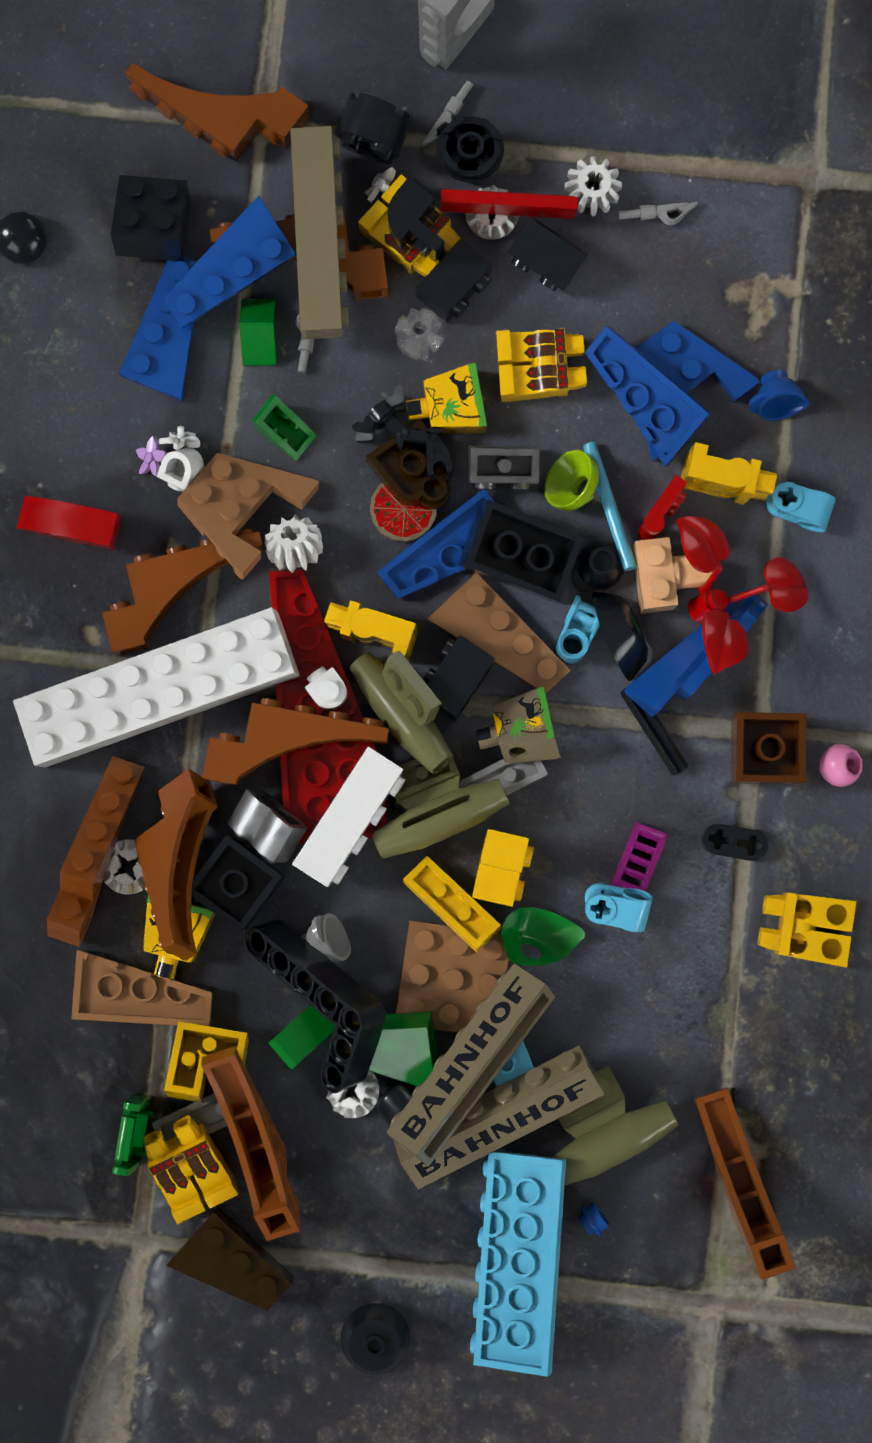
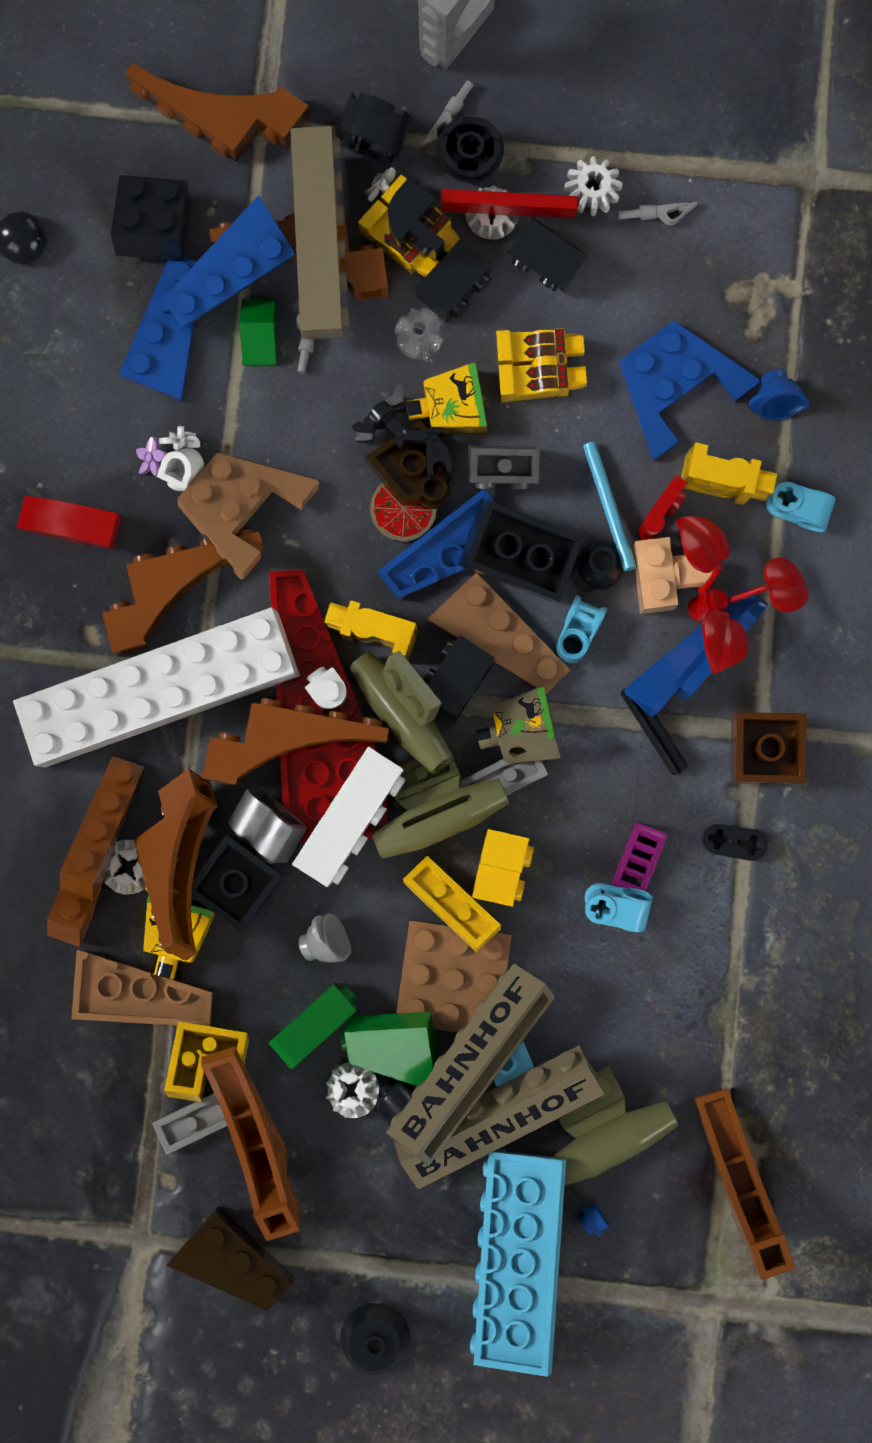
(132, 1133): green container -> none
(180, 1158): yellow hips -> none
(283, 428): green slope -> none
(293, 543): white gear -> none
(331, 992): black beam -> none
(543, 929): green piece -> none
(565, 478): lime piece -> none
(625, 643): black piece -> none
(652, 398): blue wing -> none
(798, 925): yellow hips -> none
(840, 765): bright pink piece -> none

